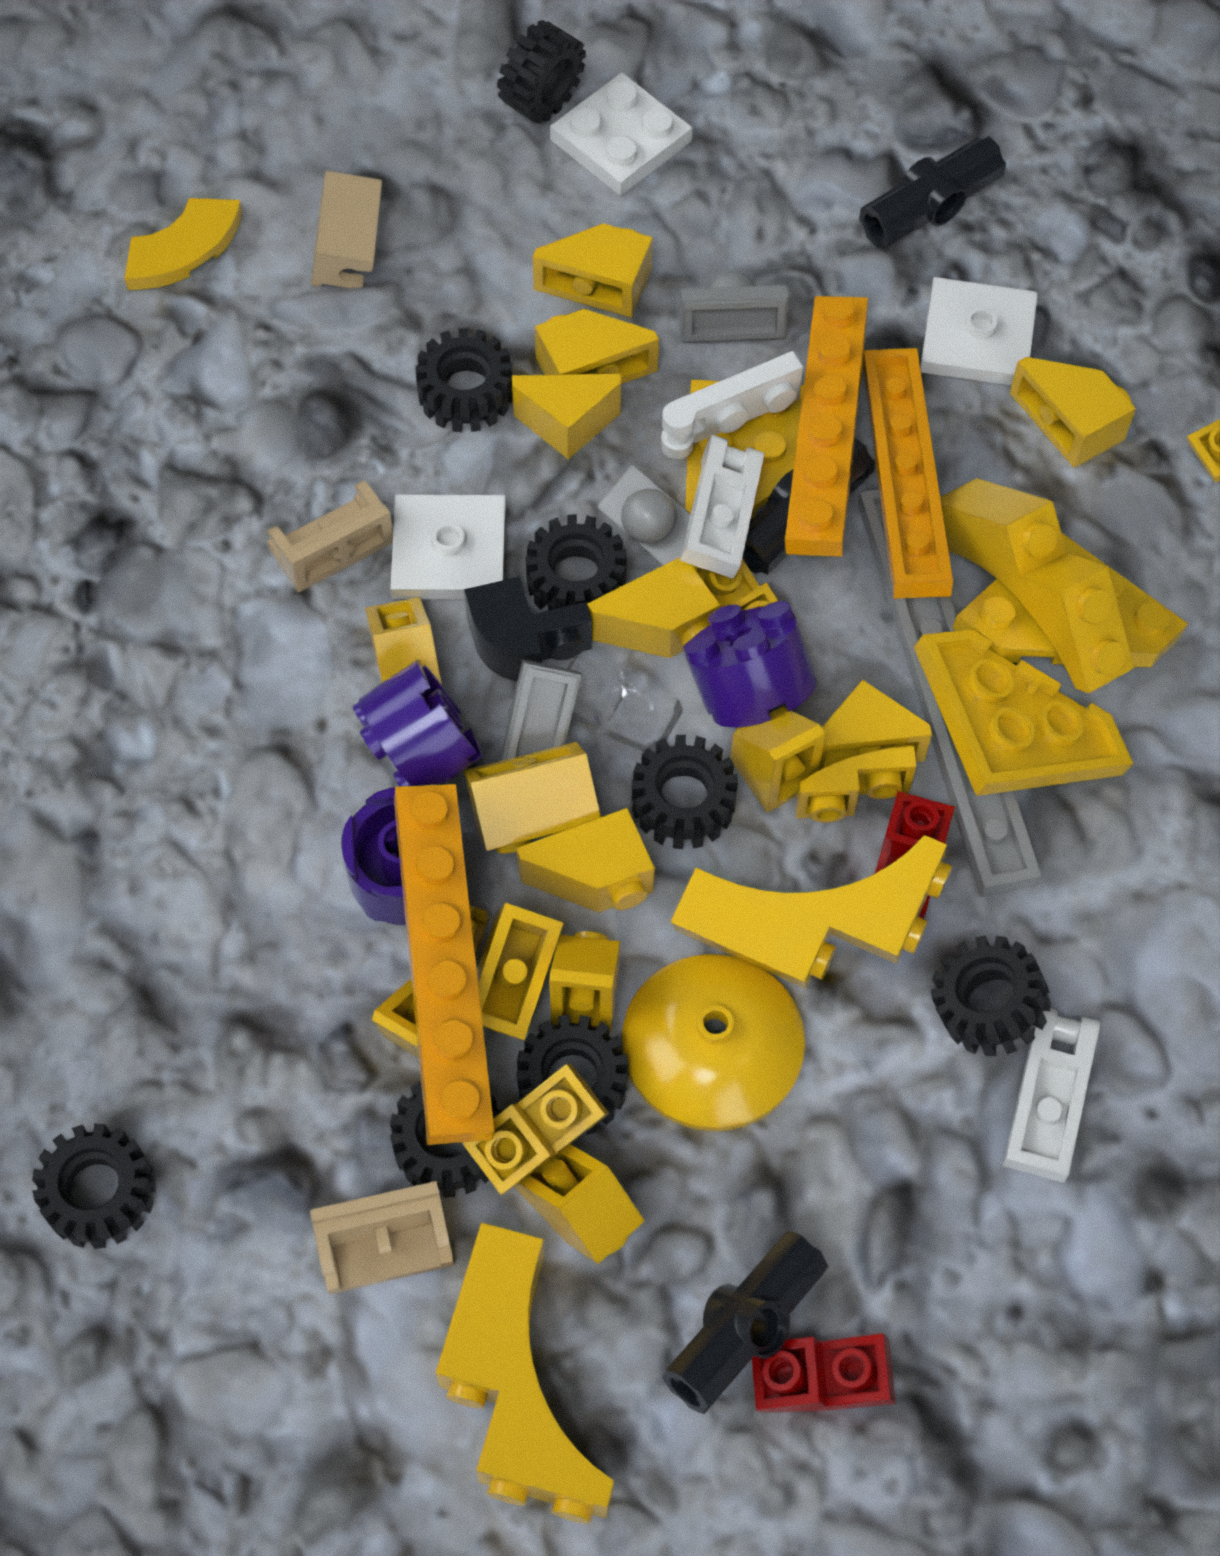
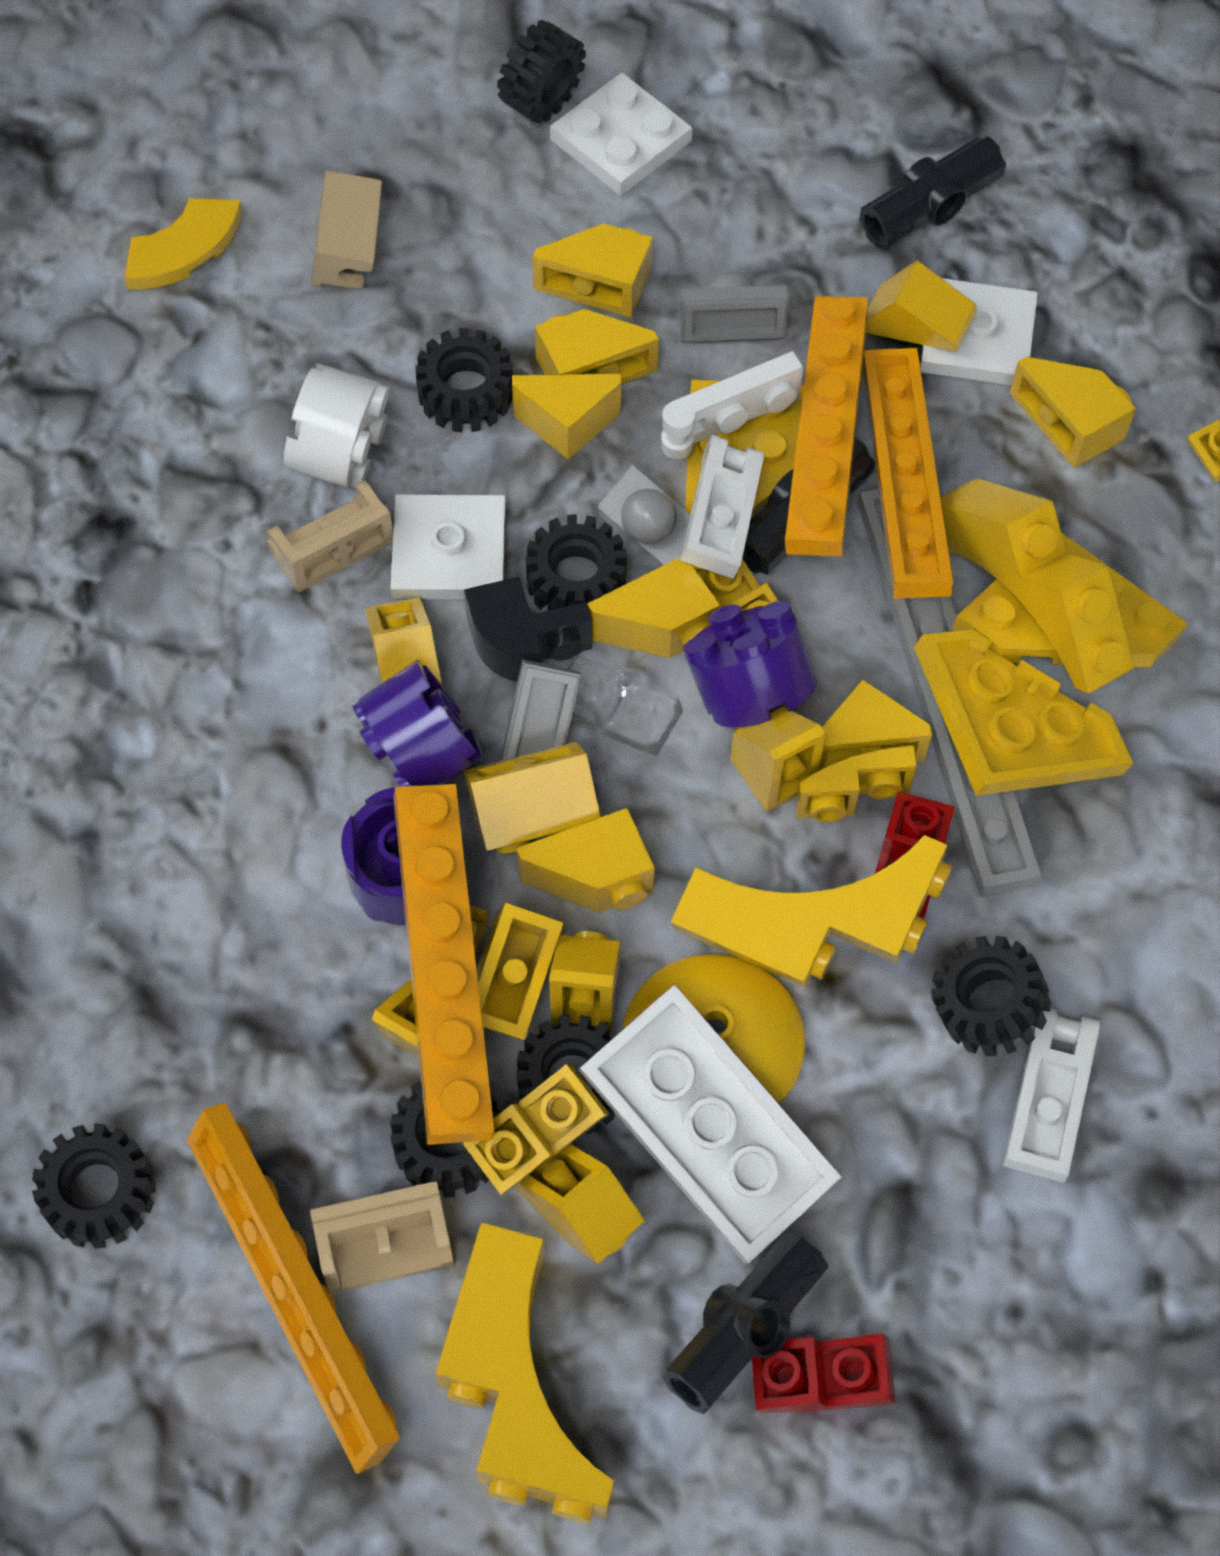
(292, 1289): none -> light orange plate
(335, 425): none -> white brick
(684, 761): black tyre -> none
(709, 1124): none -> white plate
(920, 309): none -> yellow slope

